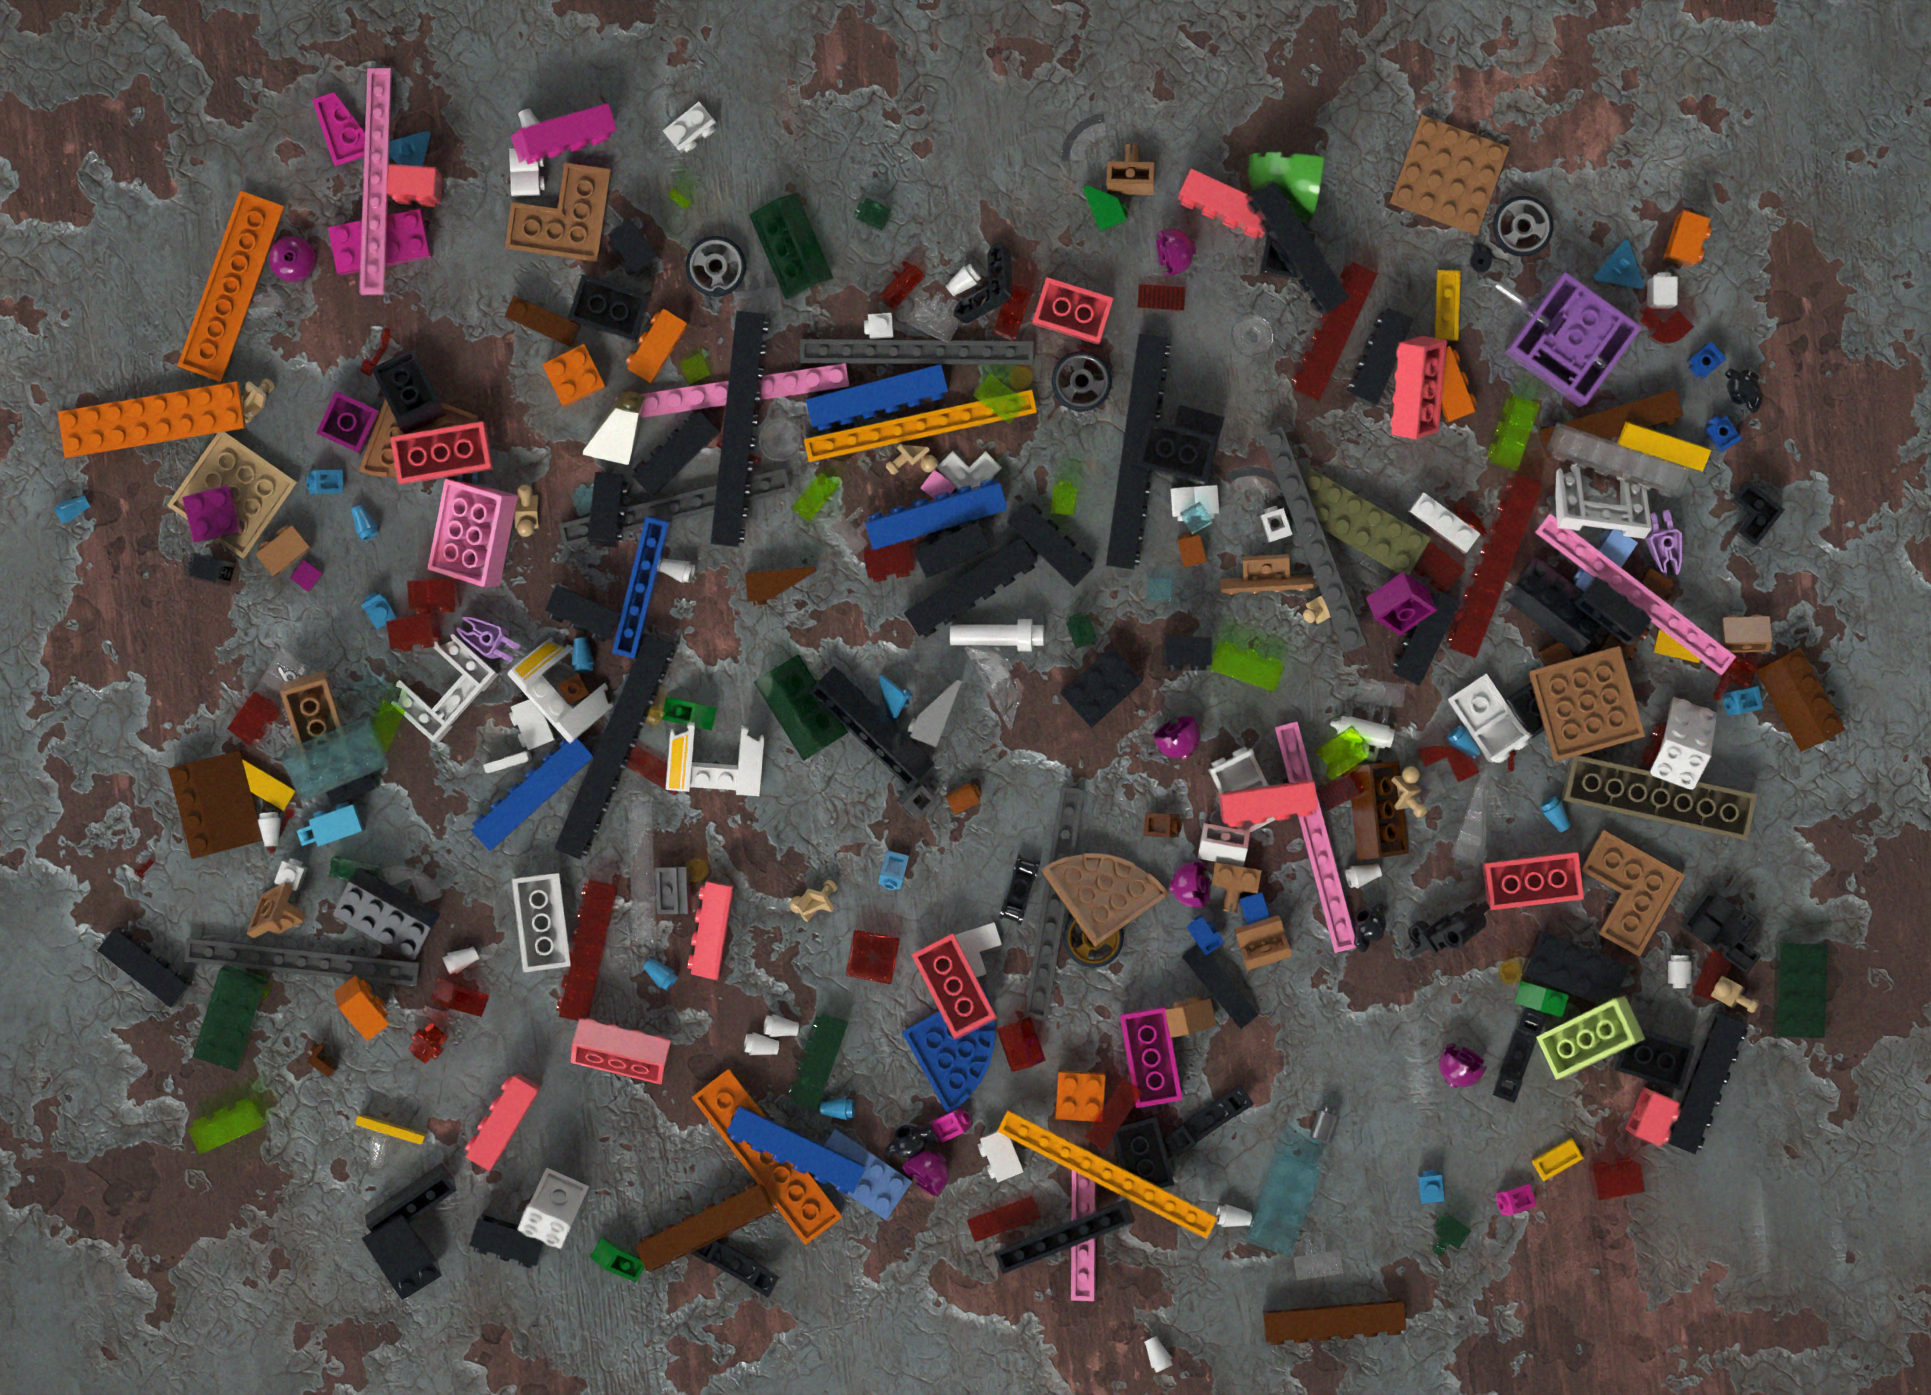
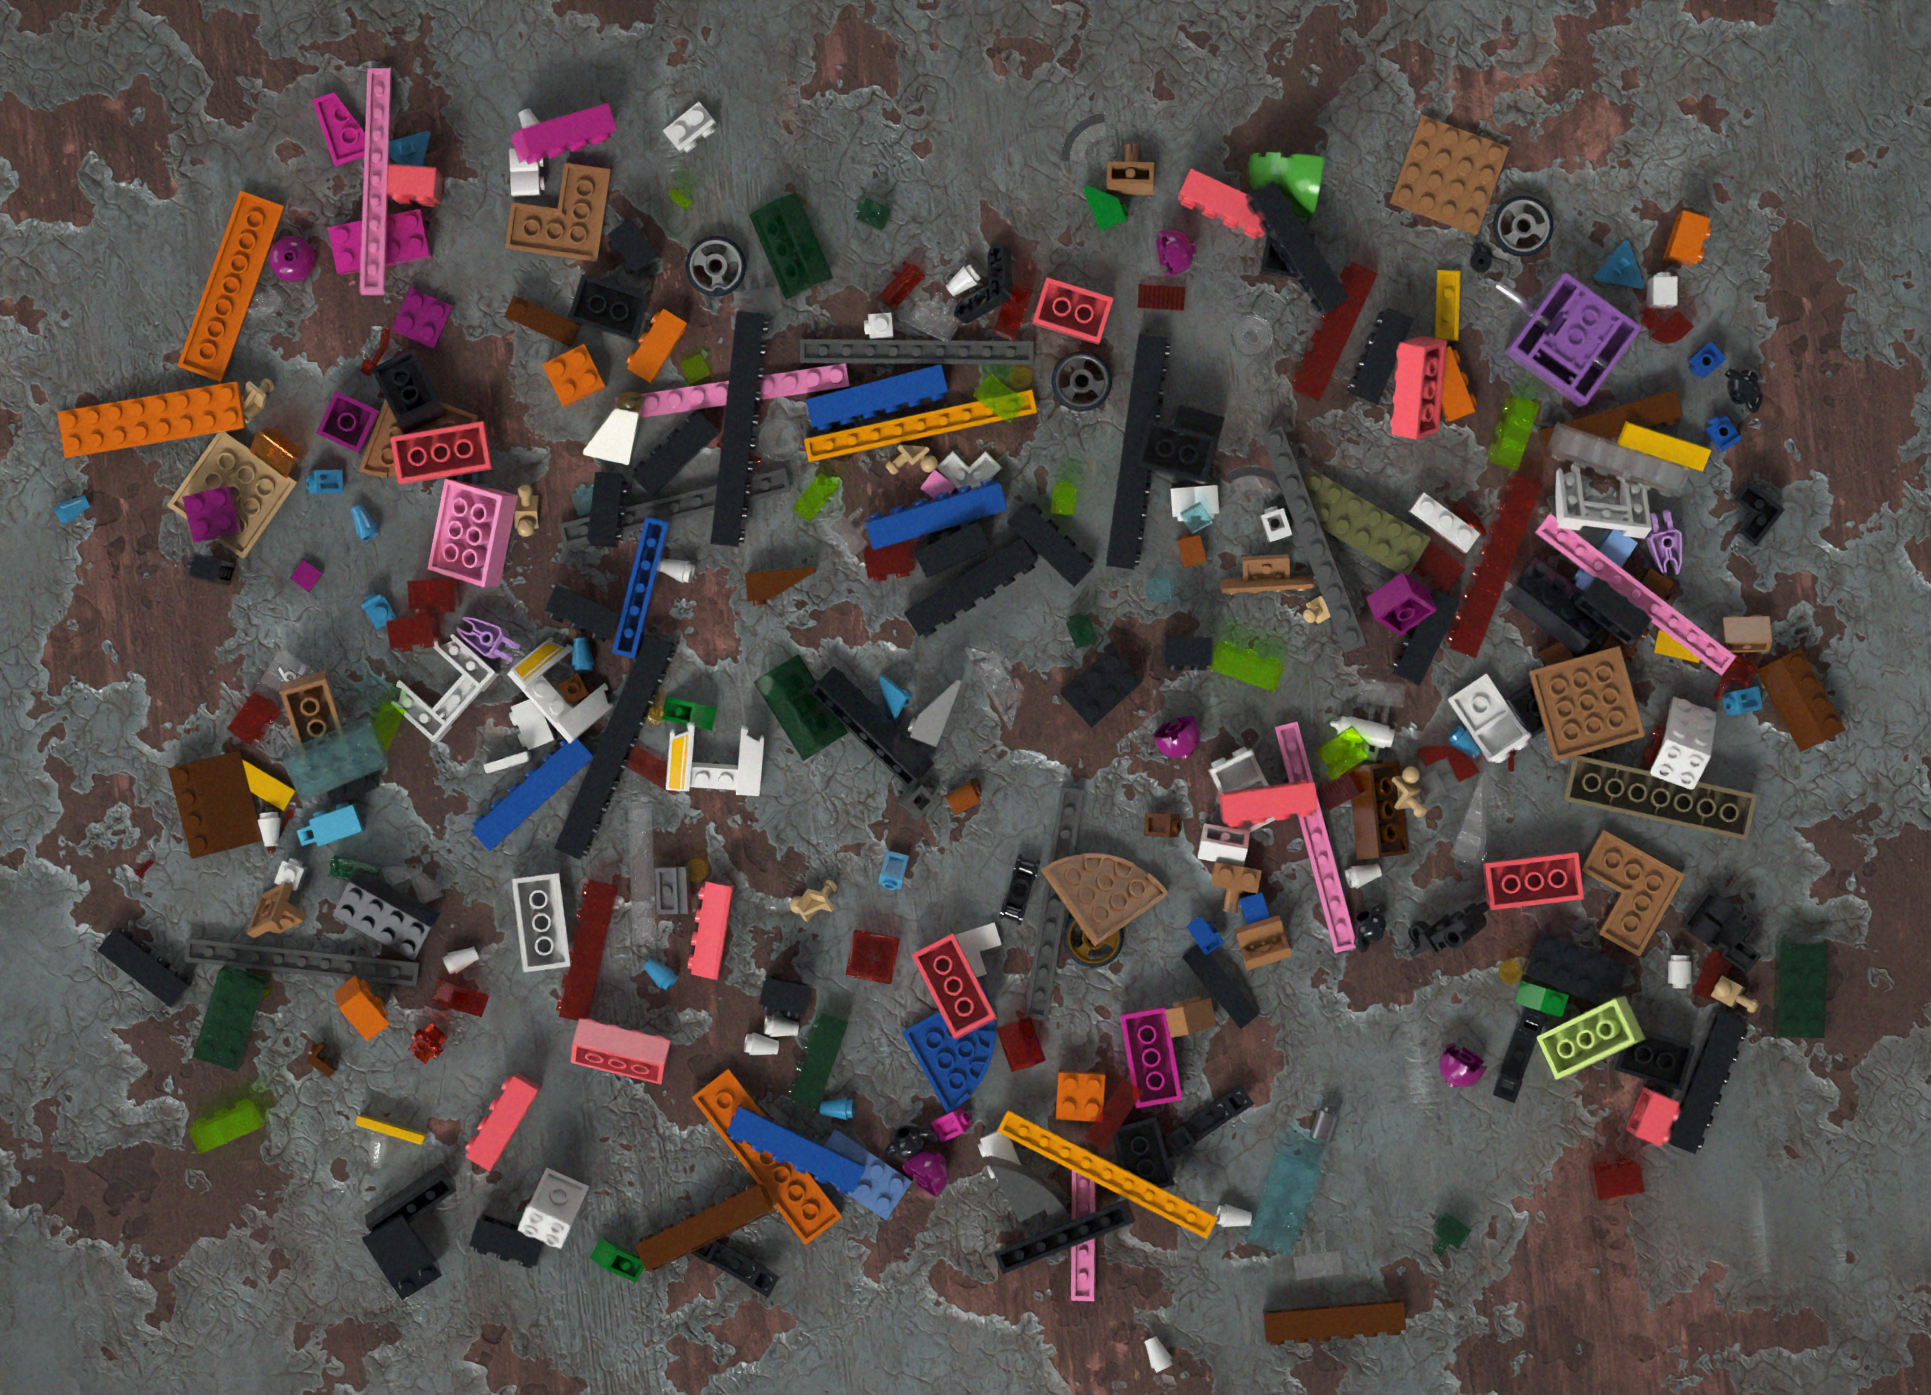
(277, 451): none -> clear orange slope
(283, 550): medium nougat brick -> none
(422, 318): none -> magenta plate
(785, 996): none -> black brick
(1003, 1218): clear red tile -> none
(1022, 635): white piece -> none
(1027, 1191): none -> dark grey slope
(1190, 885): magenta cylinder -> none
(1431, 1186): dark azure bracket -> none
(1516, 1200): dark pink bracket -> none
(1555, 813): dark azure cone -> none
(1557, 1159): yellow tile -> none

